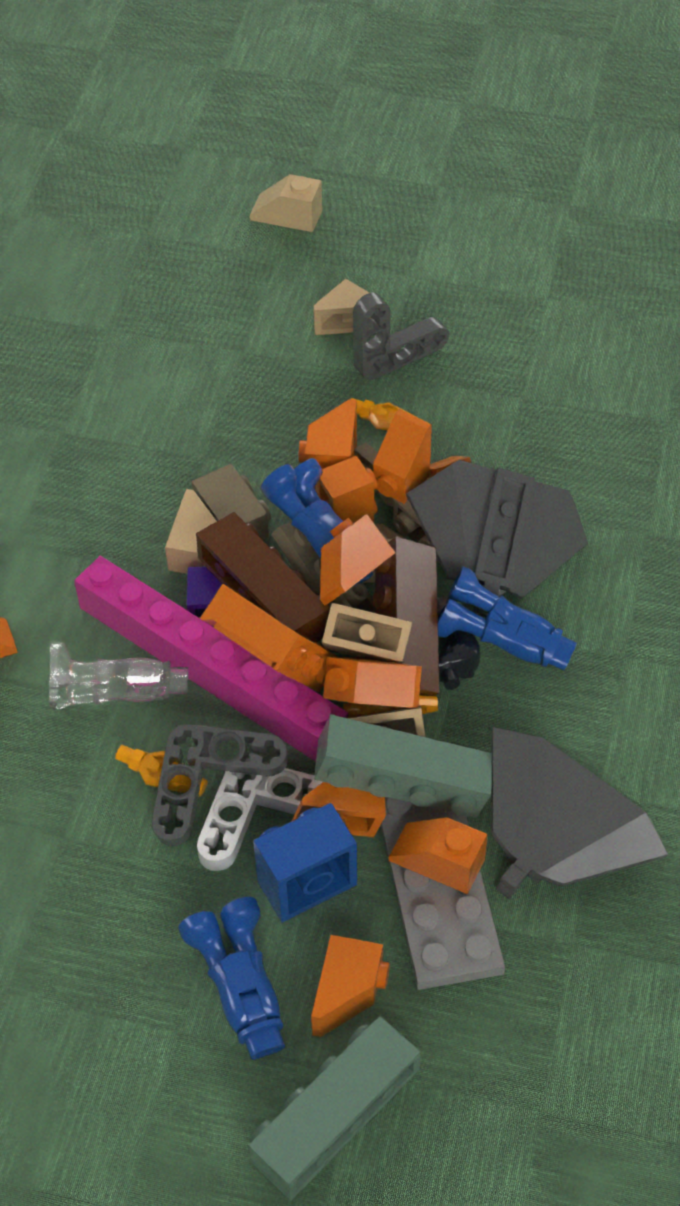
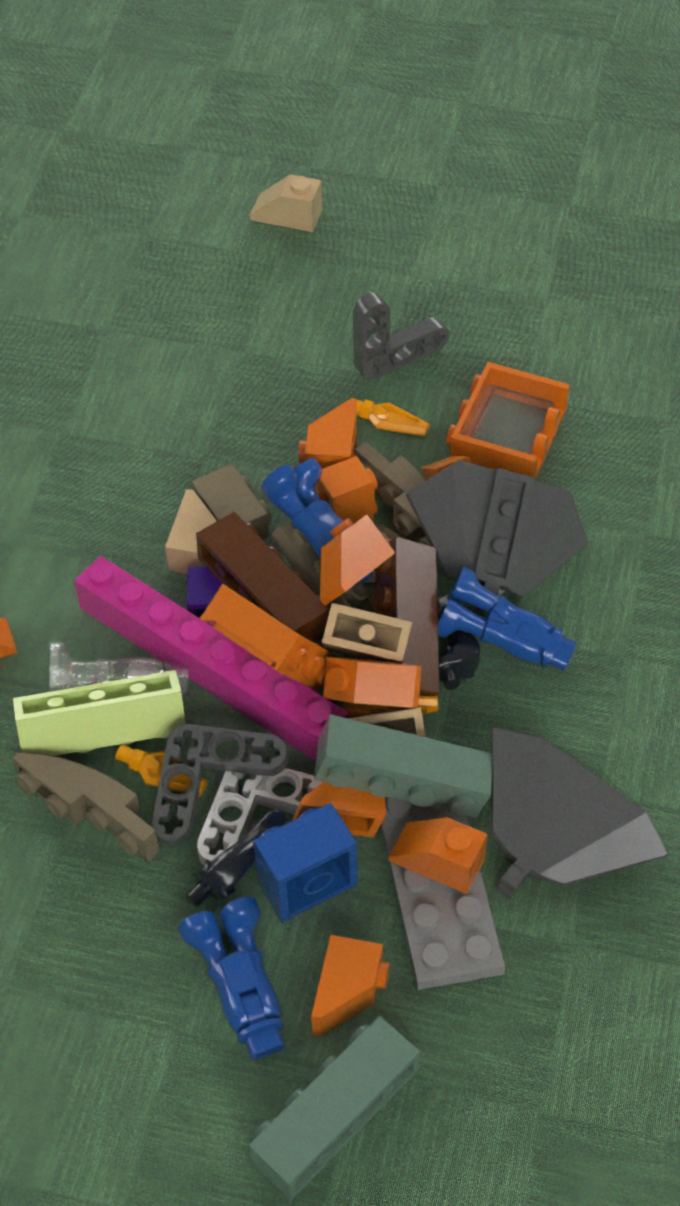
(83, 792): none -> dark tan slope
(99, 714): none -> yellowish green brick
(224, 872): none -> black animal
(335, 310): tan slope -> none
(403, 456): orange slope -> none
(509, 420): none -> orange window

